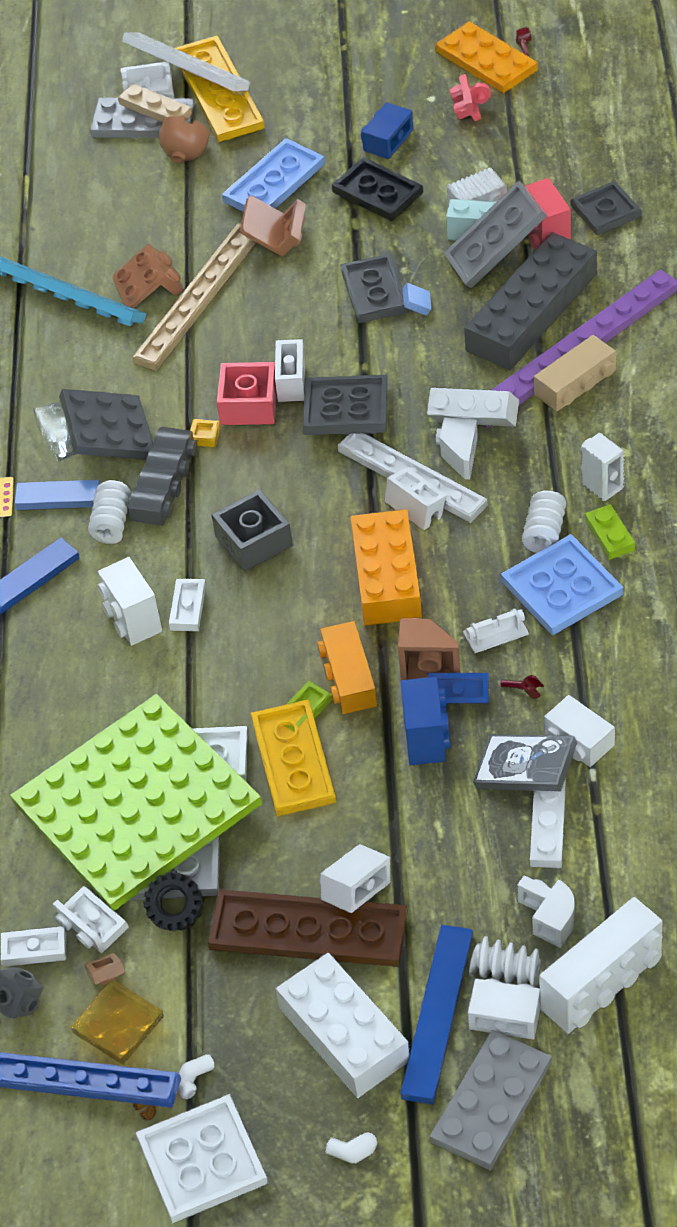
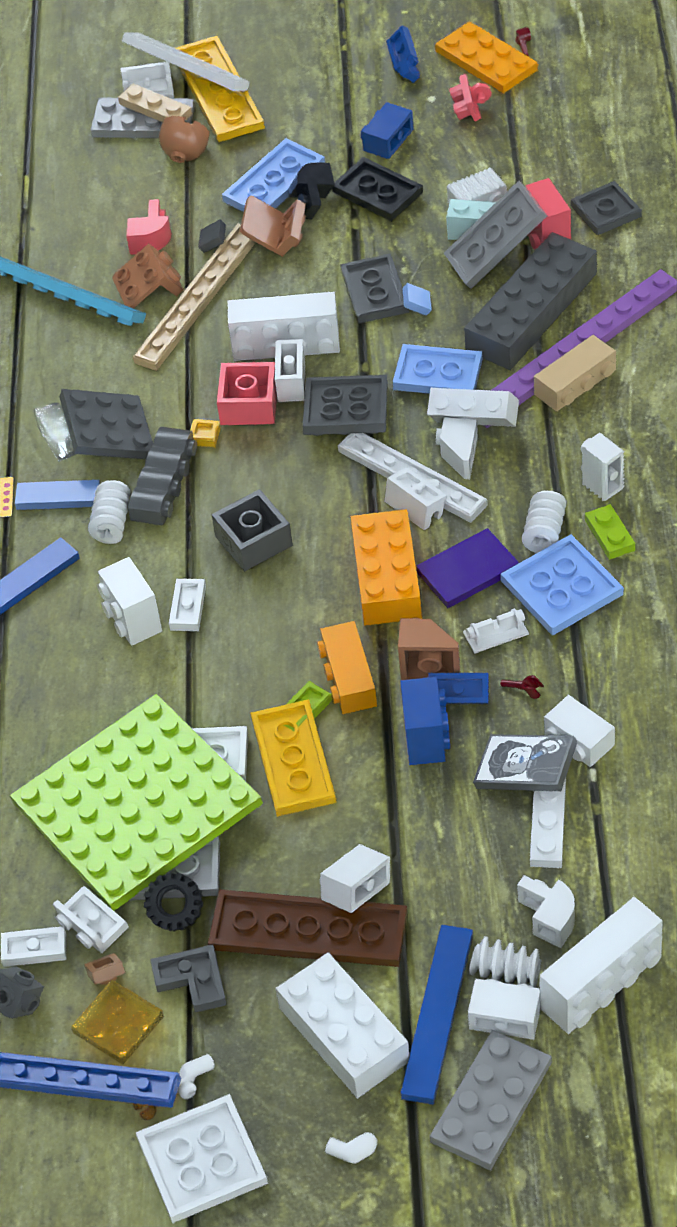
(149, 230): none -> coral brick
(192, 968): none -> dark grey plate
(212, 236): none -> dark grey tile
(262, 321): none -> white brick
(311, 184): none -> black brick
(403, 54): none -> blue hinge
(436, 367): none -> light blue plate
(466, 568): none -> dark purple tile

